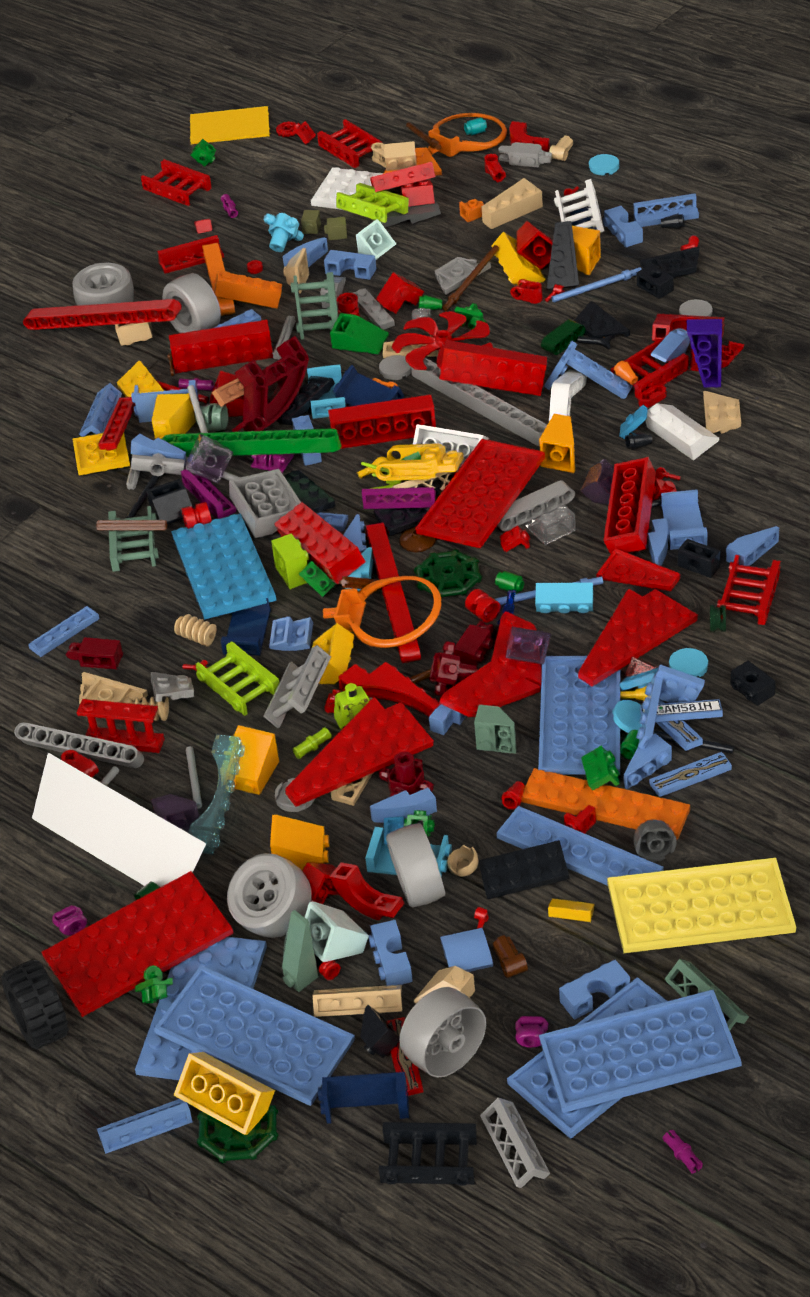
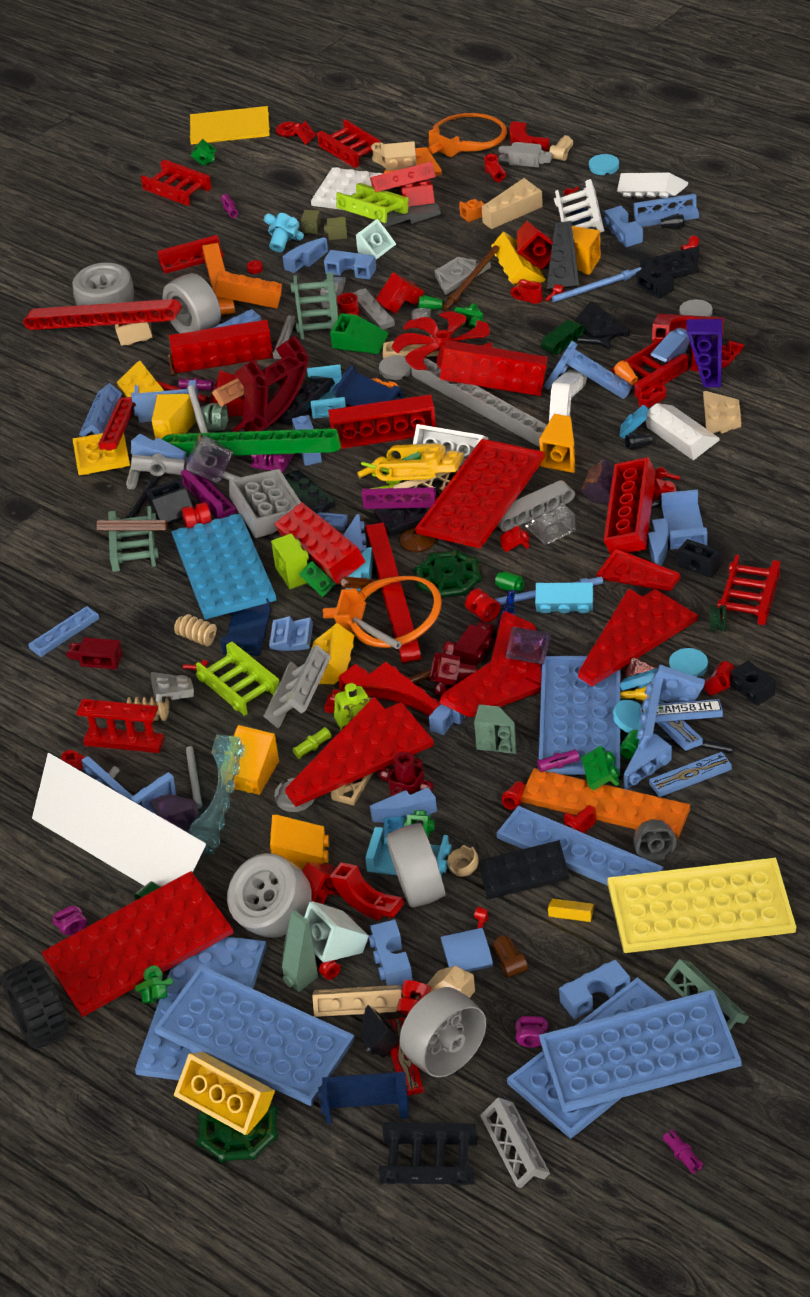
(86, 749): light grey beam -> none
(104, 689): tan wing -> none
(144, 1125): medium blue fence -> none
(161, 787): none -> medium blue bracket
(203, 226): slope -> none
(297, 266): tan slope -> none
(376, 633): none -> light grey piece
(411, 988): none -> red wheel
(433, 143): reddish brown bar -> none
(475, 126): teal brick -> none
(556, 759): none -> magenta pin
(650, 185): none -> white slope
(720, 679): none -> red piece
(752, 546): medium blue slope -> none

